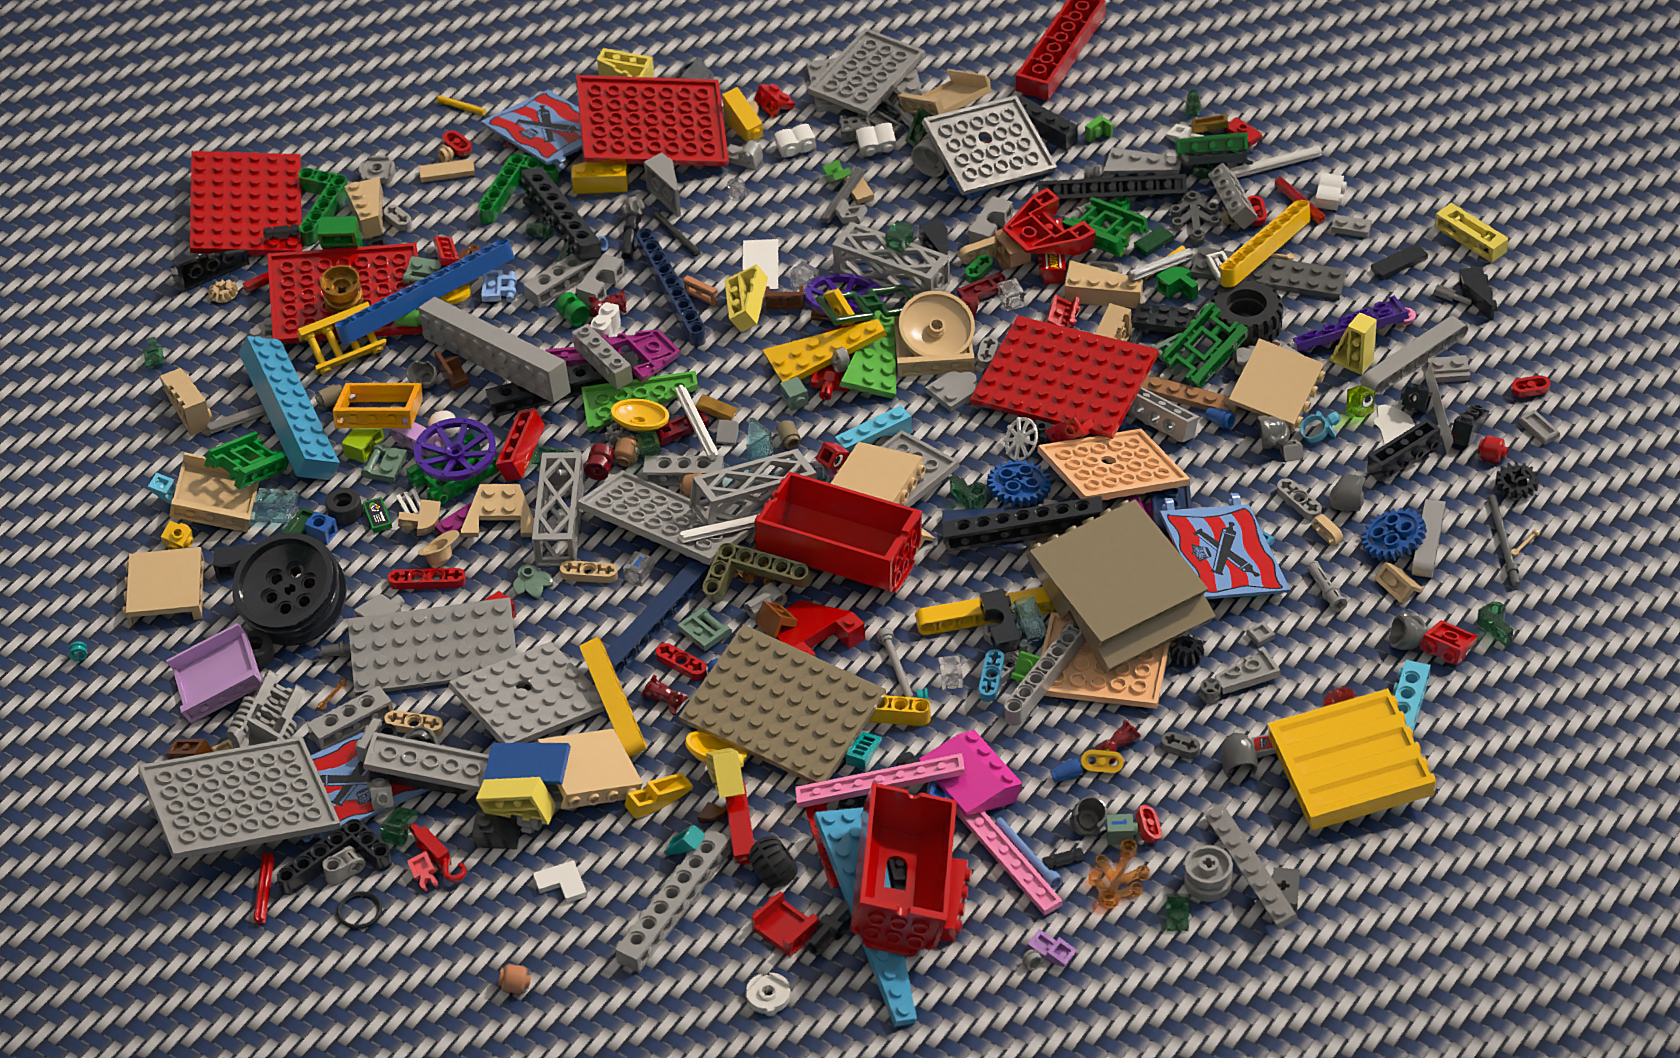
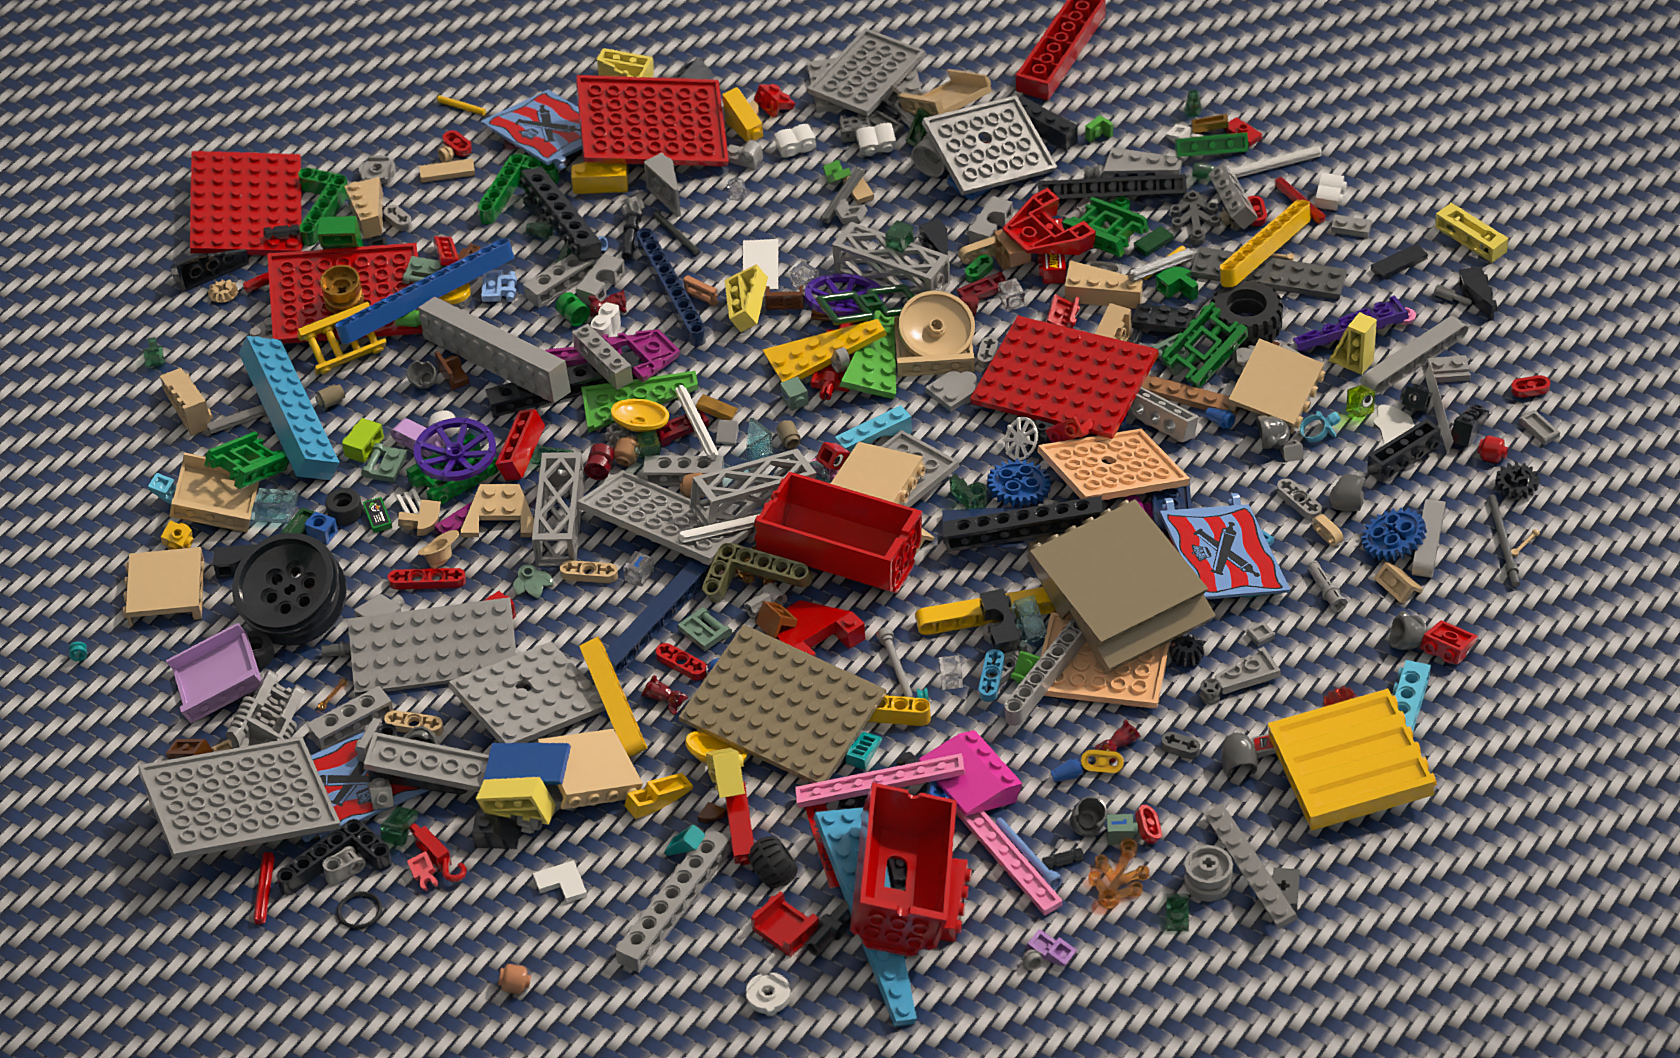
(378, 416): light orange window -> none
(838, 304): yellow plate -> none
(1213, 267): white tile -> none
(1216, 156): black tile -> none
(1492, 618): clear green plate -> none

